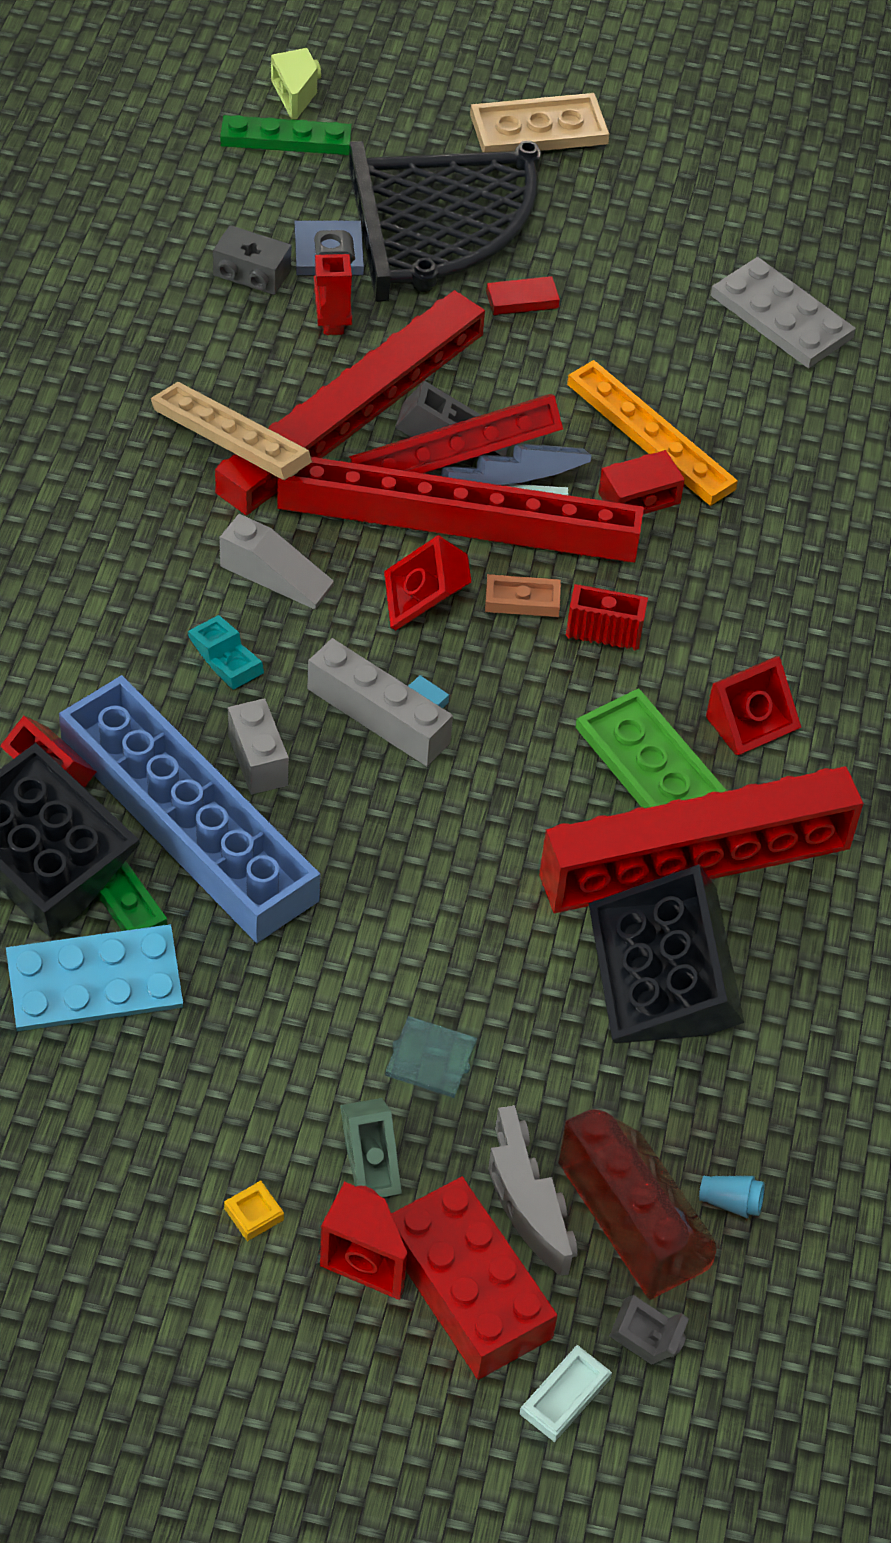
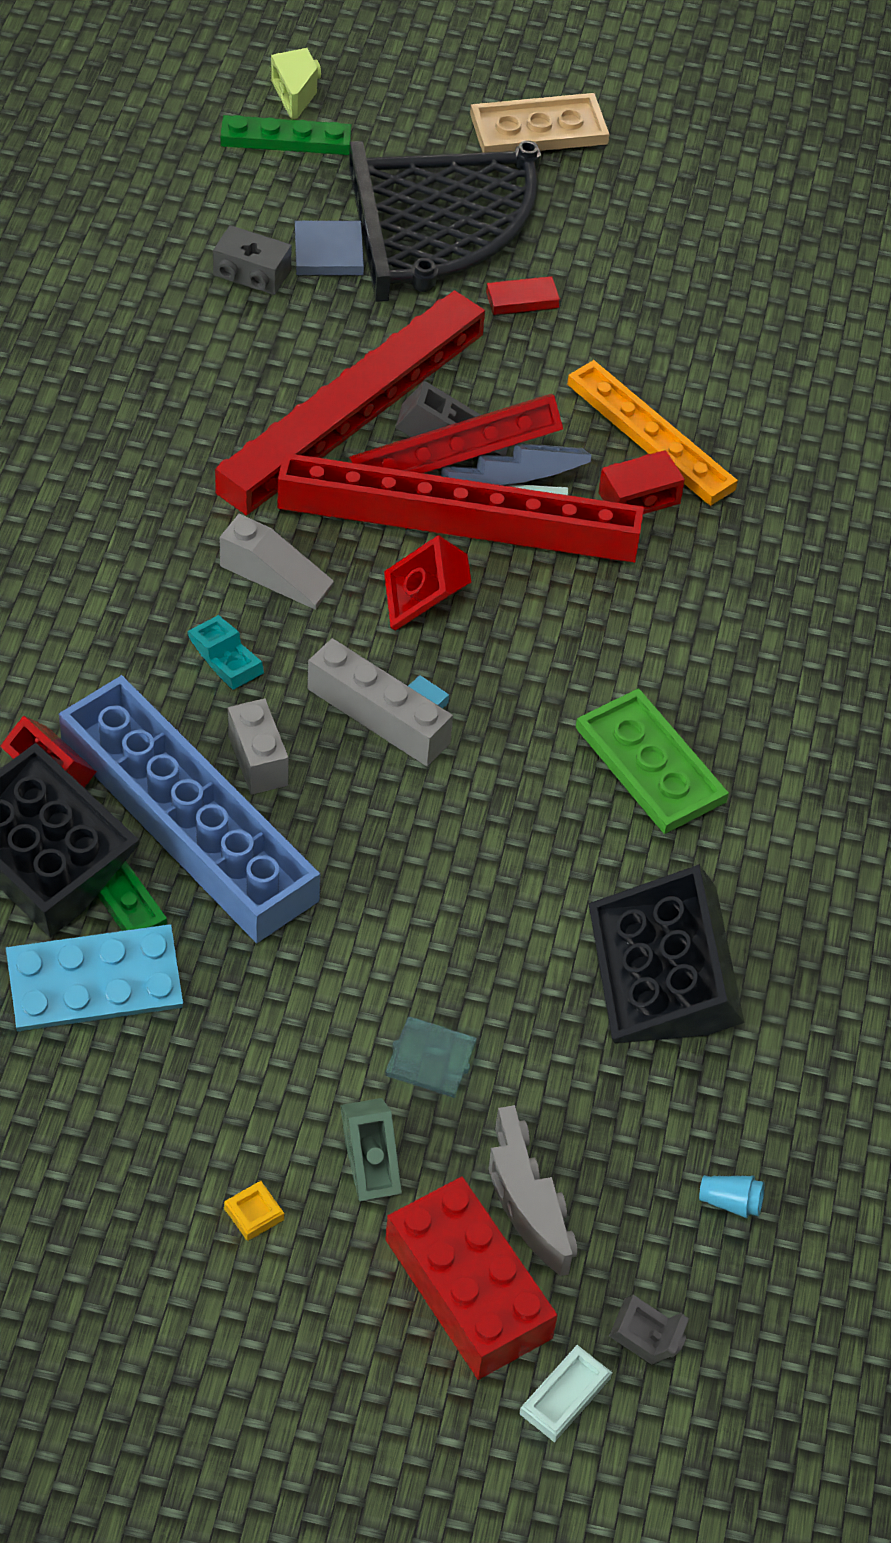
(231, 430): tan plate -> none
(333, 281): red hips -> none
(364, 1241): red slope -> none
(522, 595): nougat plate -> none
(606, 616): red brick -> none
(635, 1202): clear red windscreen -> none
(719, 831): red brick -> none
(753, 706): red slope -> none
(783, 312): light grey plate -> none

